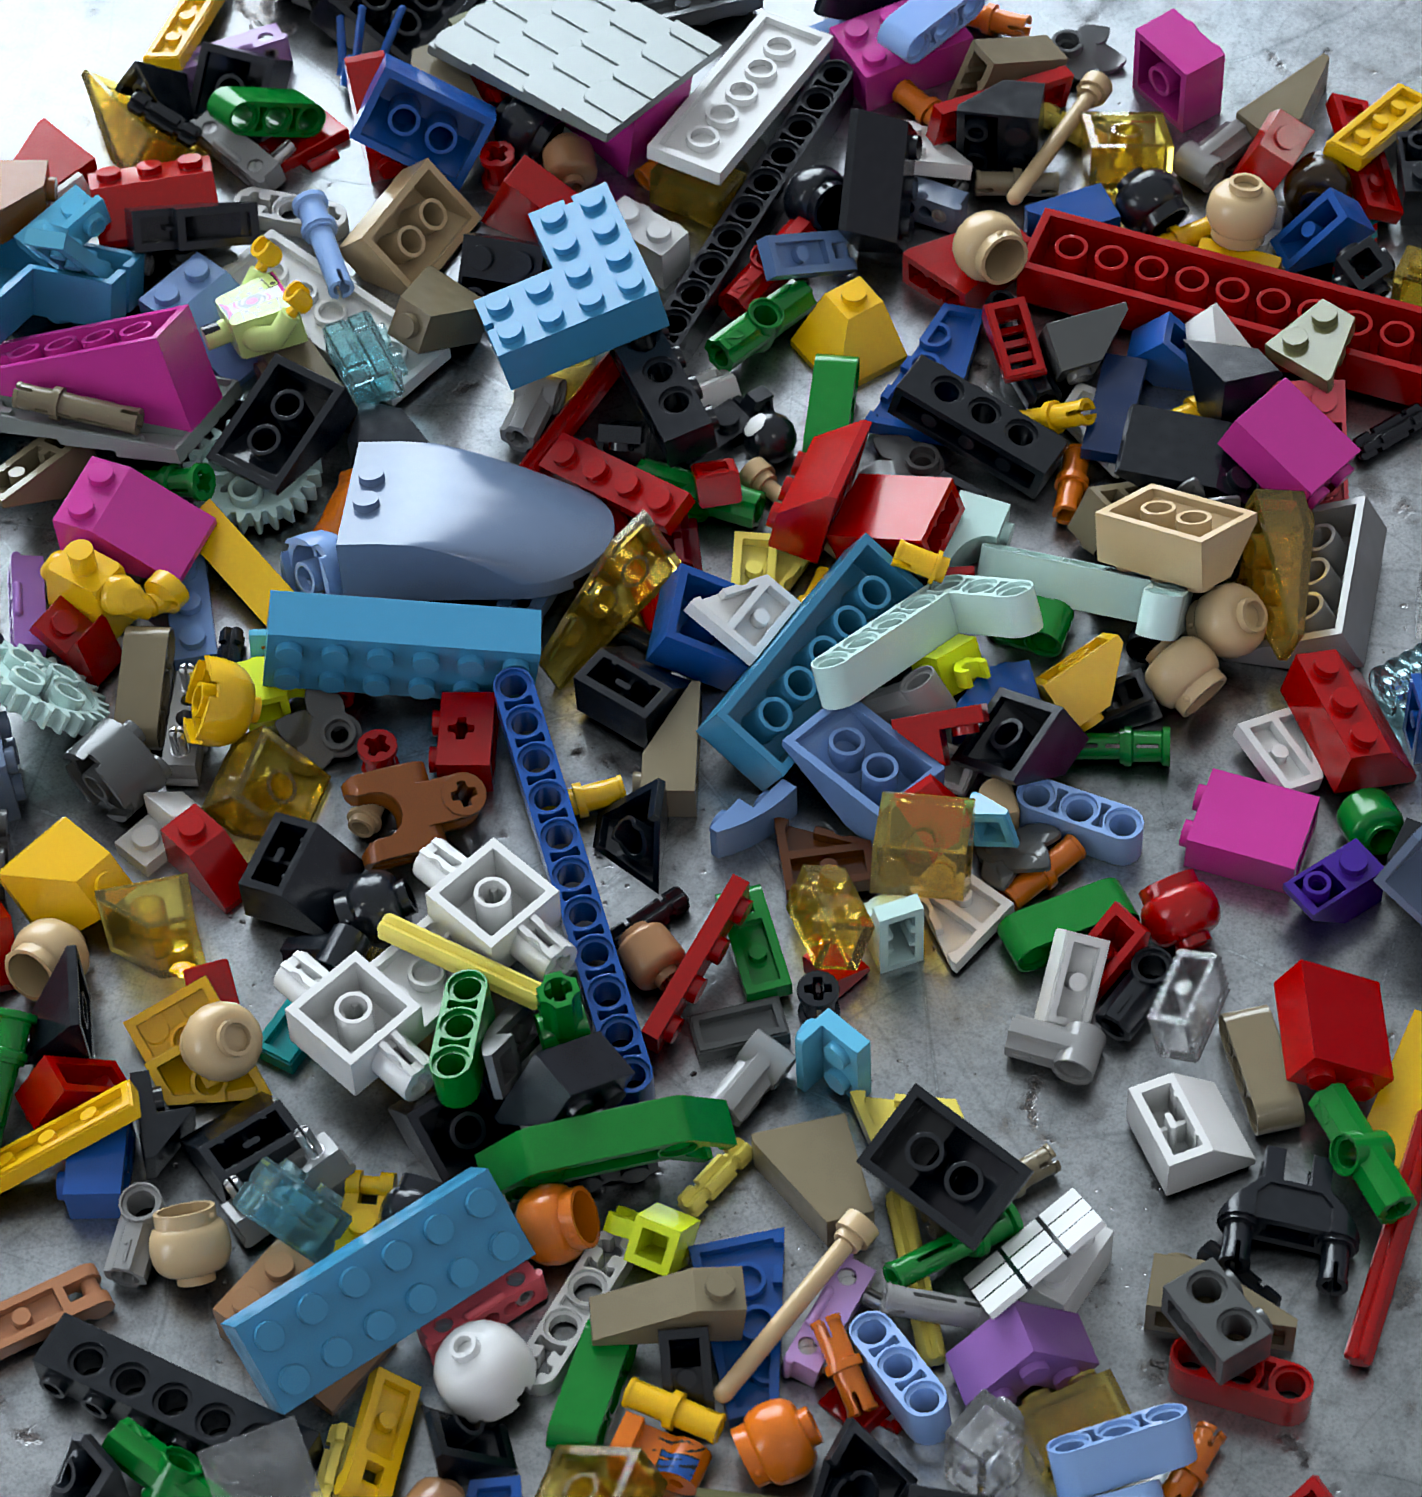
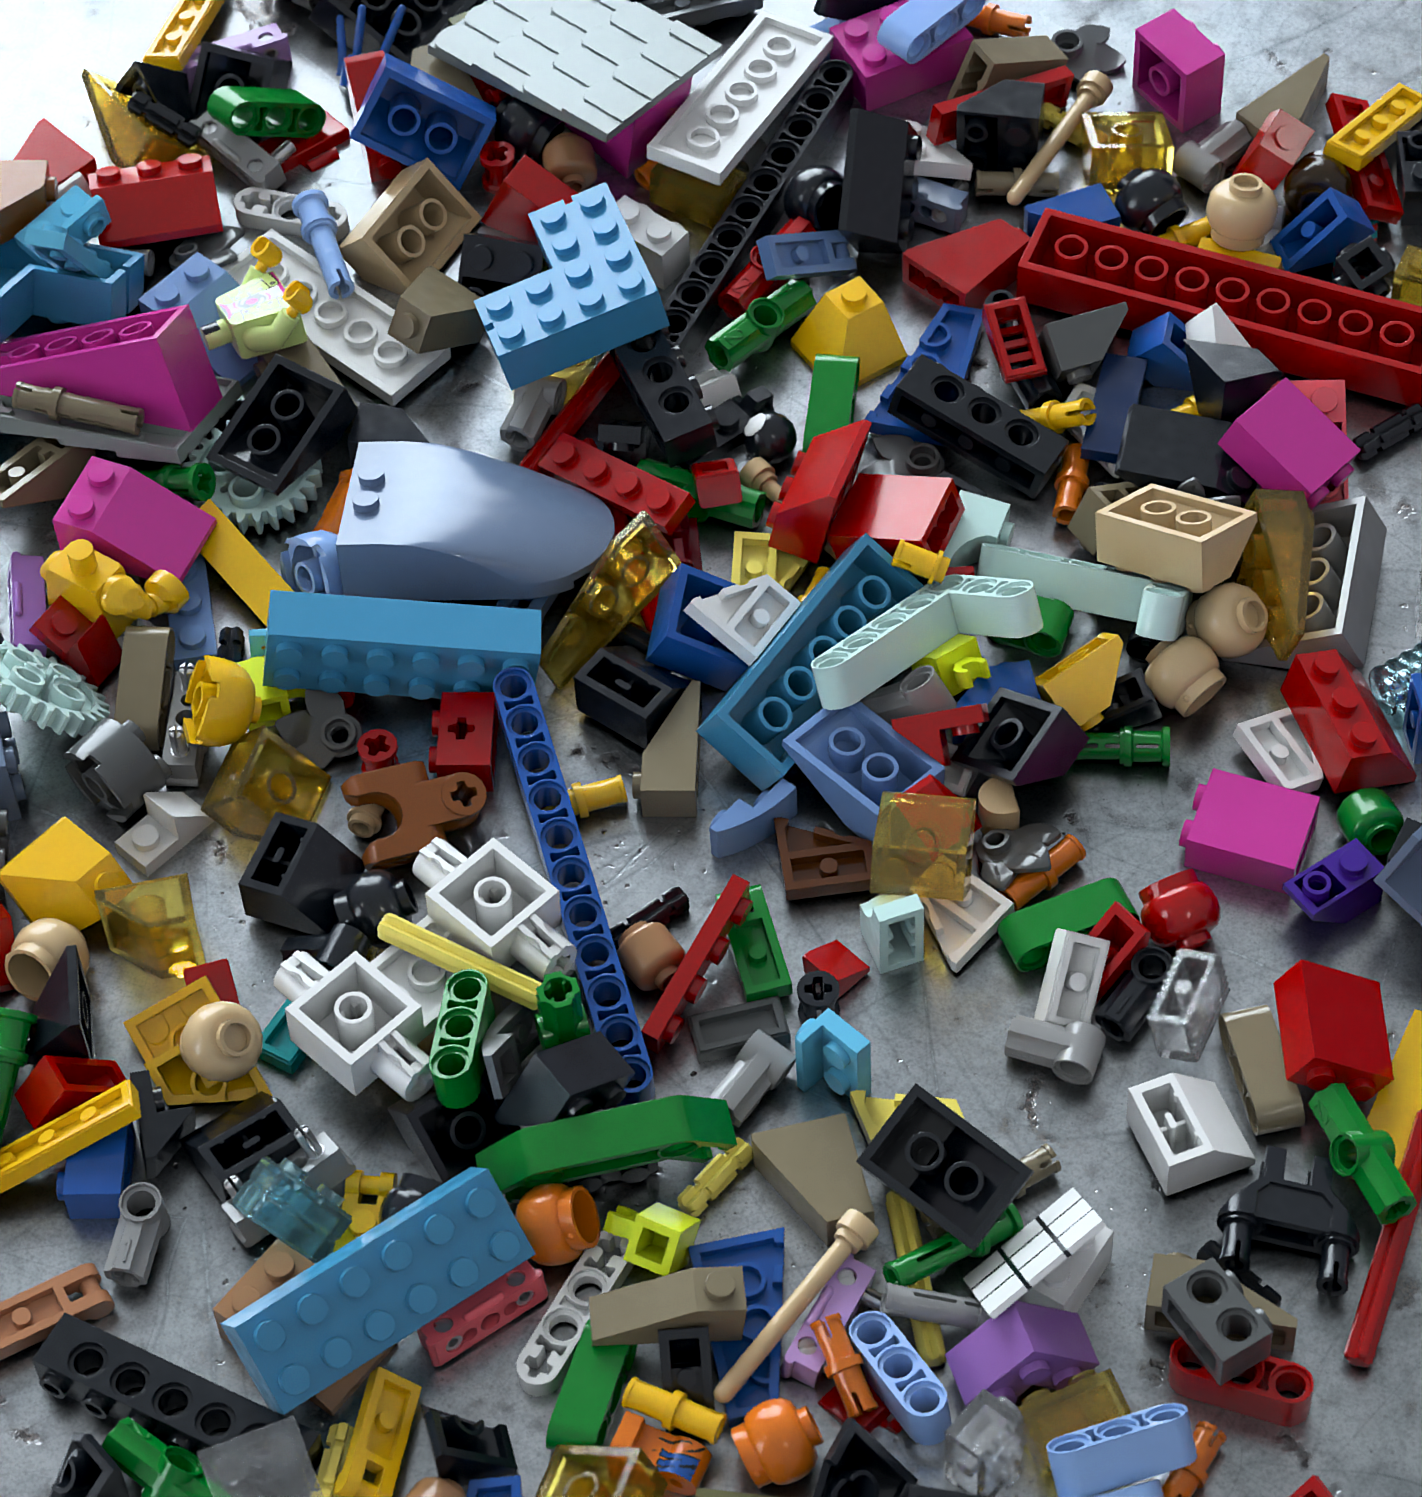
(189, 1243): tan piece -> none
(191, 226): black slope -> none
(208, 855): red slope -> none
(364, 359): clear light blue brick -> none
(483, 1370): white cylinder -> none
(635, 832): black slope -> none
(829, 917): clear yellow brick -> none
(916, 102): orange pin -> none
(990, 248): tan piece -> none
(993, 824): medium azure slope -> none
(1099, 817): light blue beam -> none
(1314, 344): wing -> none

